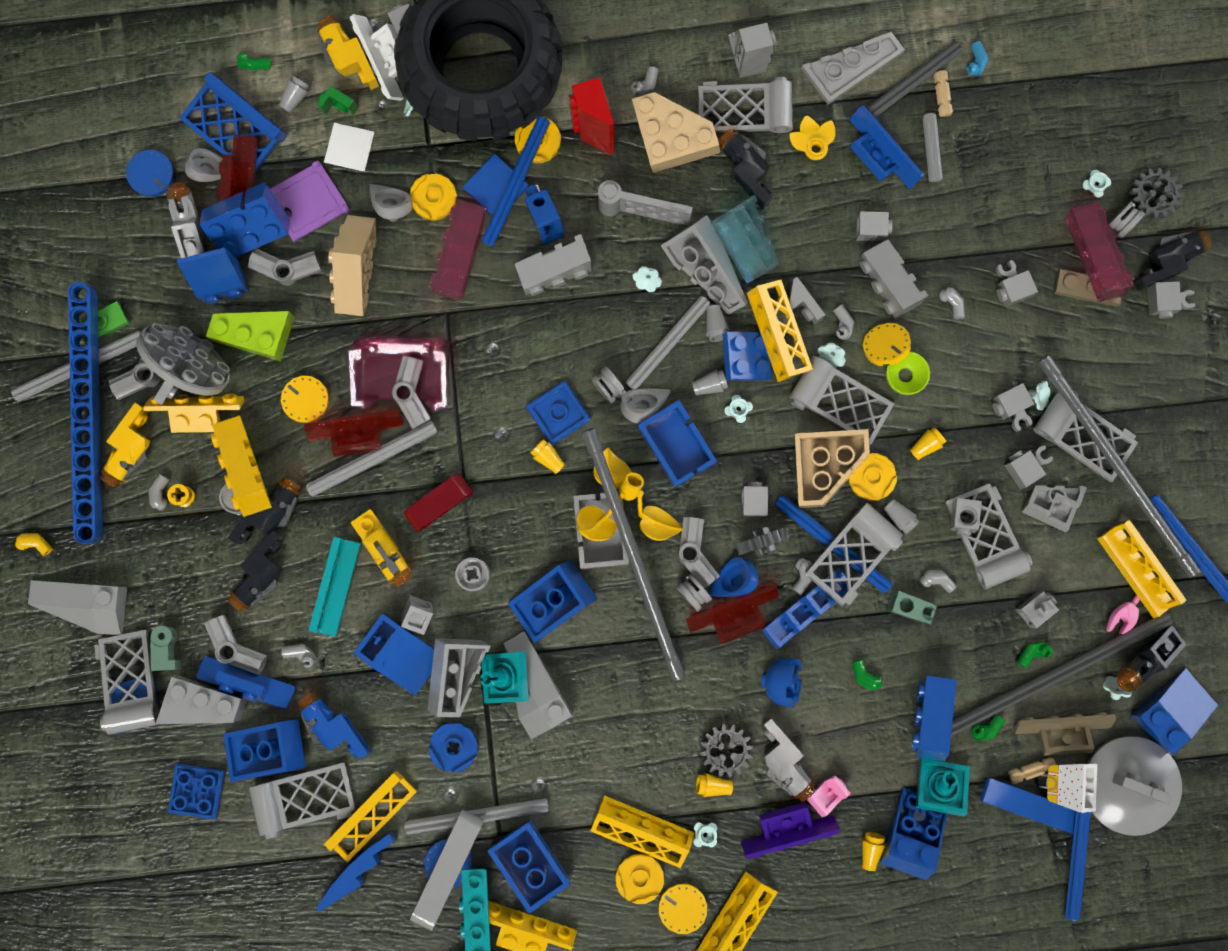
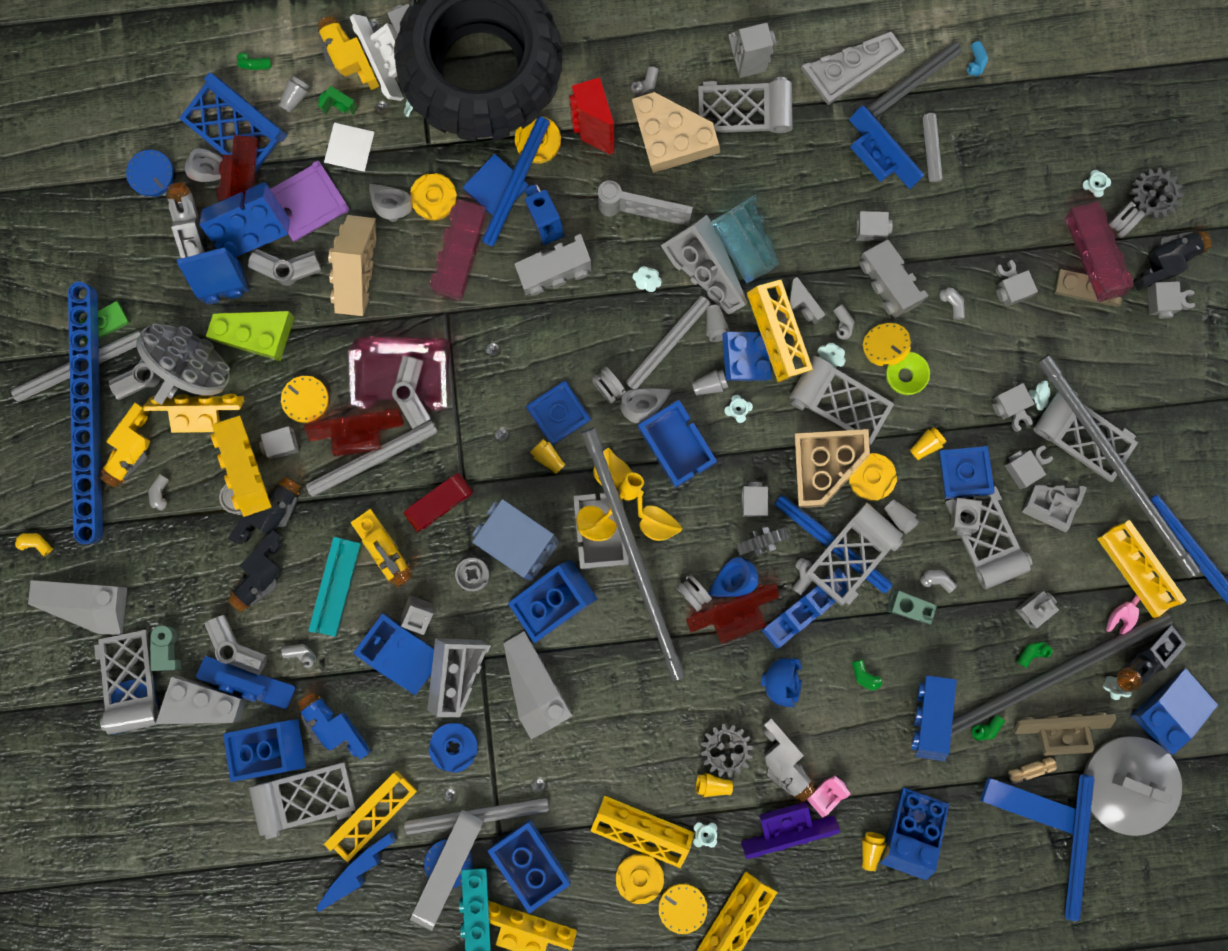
(176, 490): yellow bush -> none
(196, 791): blue tile -> none
(279, 443): none -> light grey brick
(505, 677): teal plate -> none
(515, 540): none -> sand blue brick
(691, 538): light grey piece -> none
(750, 165): black plate -> none
(813, 135): yellow plate -> none
(943, 93): tan axle -> none
(943, 787): teal plate -> none
(966, 472): none -> blue plate
(1071, 786): white torso -> none

